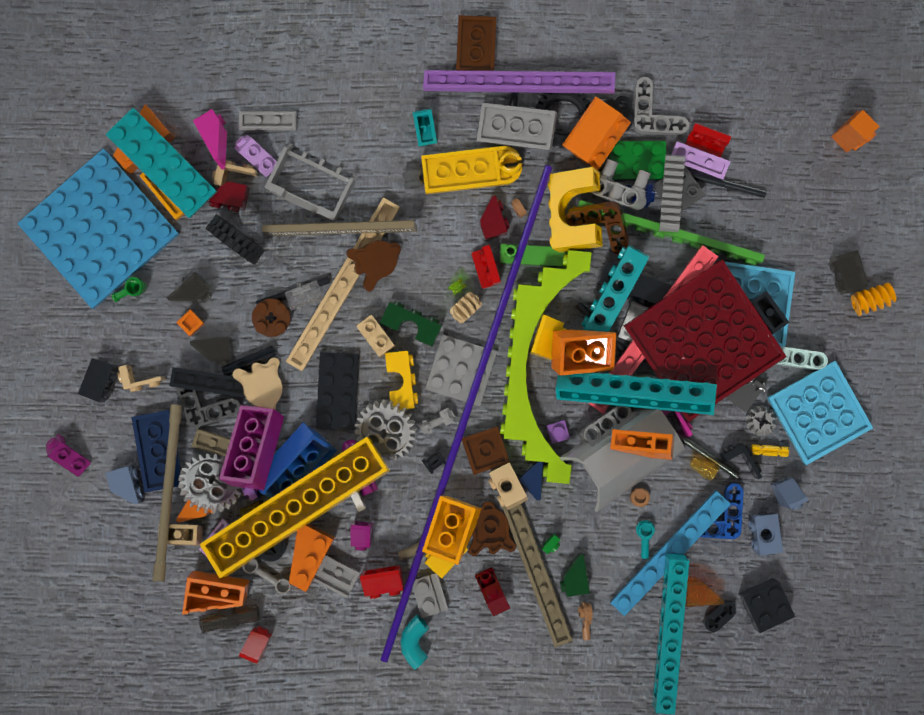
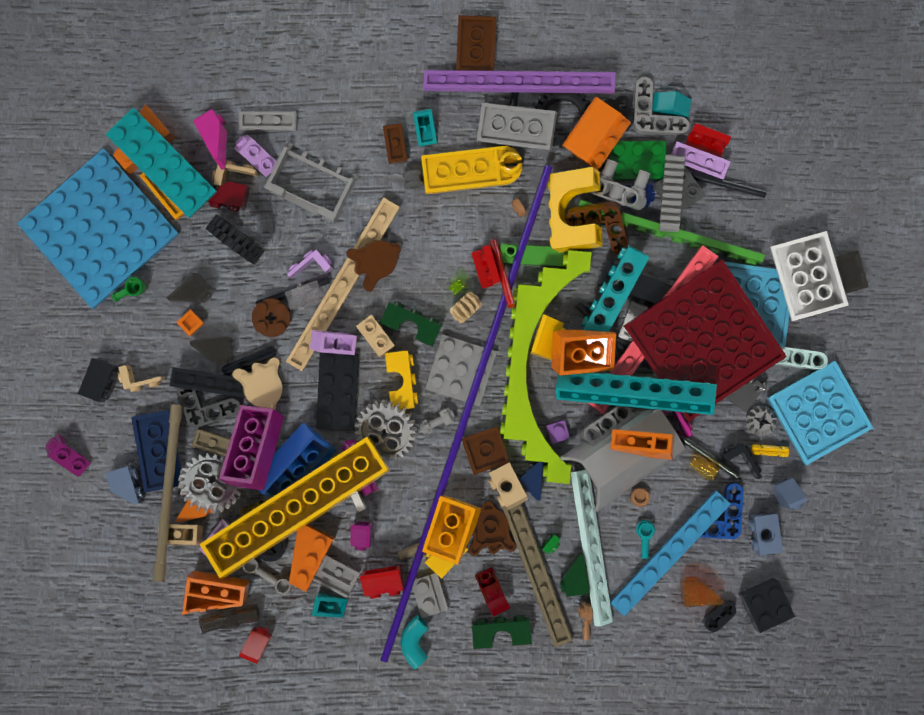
(251, 493): medium lavender plate -> none
(309, 257): none -> lavender bracket
(329, 605): none -> teal slope
(333, 342): none -> lavender brick
(339, 228): dark tan tile -> none
(395, 143): none -> reddish brown plate
(429, 461): black bush -> none
(492, 221): dark red slope -> none
(502, 273): none -> red bar
(517, 627): none -> dark green arch
(591, 547): none -> light aqua plate
(670, 633): teal brick -> none
(671, 104): none -> teal slope
(769, 312): black brick -> none
(809, 276): none -> white slope
(856, 131): orange wedge -> none
(872, 297): light orange piece -> none

